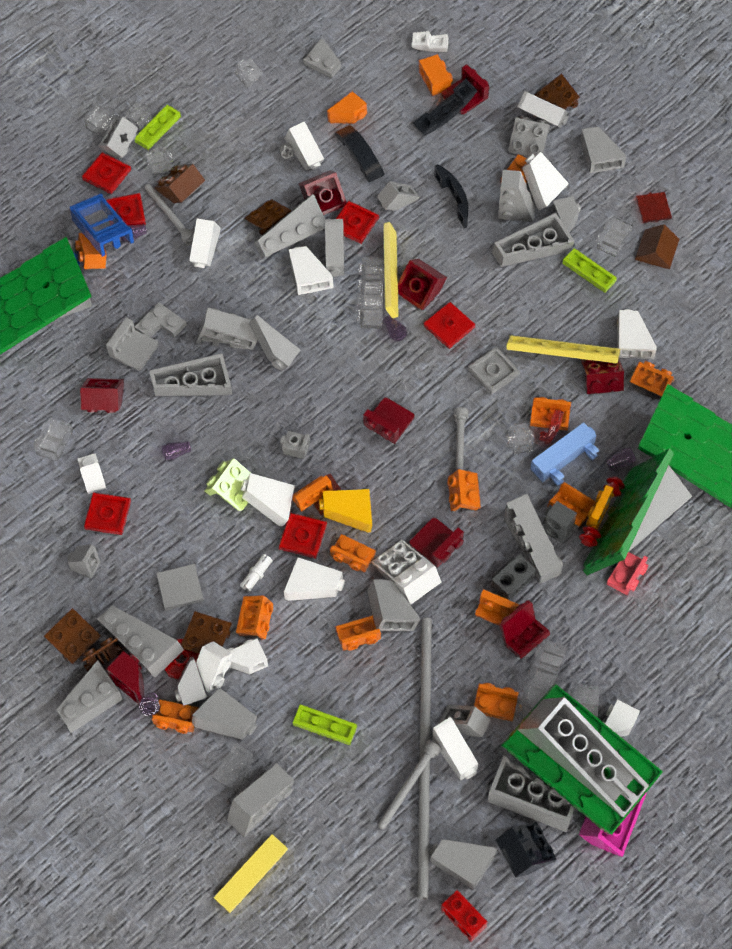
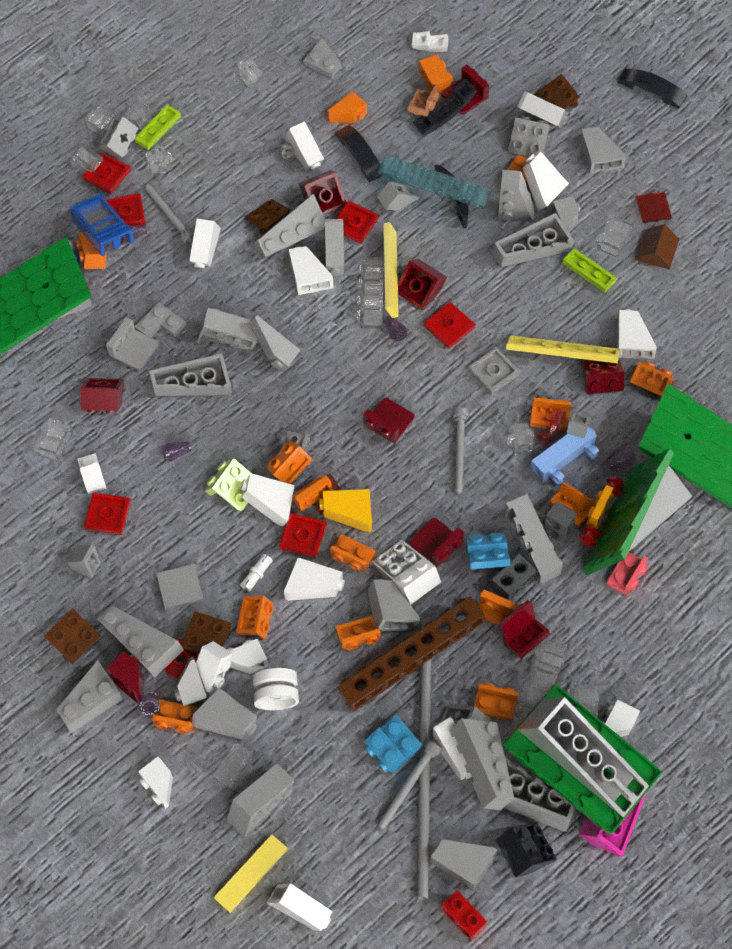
(85, 158): none -> clear slope
(108, 646): reddish brown hinge -> none
(158, 779): none -> white slope
(179, 182): reddish brown slope -> none
(275, 689): none -> white wheel
(289, 462): none -> orange bracket
(300, 906): none -> white slope
(325, 724): lime plate -> none
(393, 745): none -> dark azure plate
(408, 663): none -> reddish brown brick
(424, 101): none -> nougat bracket
(434, 182): none -> clear light blue beam
(463, 490): orange bracket -> none
(485, 761): none -> light grey wedge
(487, 551): none -> dark azure plate
(578, 425): none -> light grey slope
(653, 83): none -> black slope

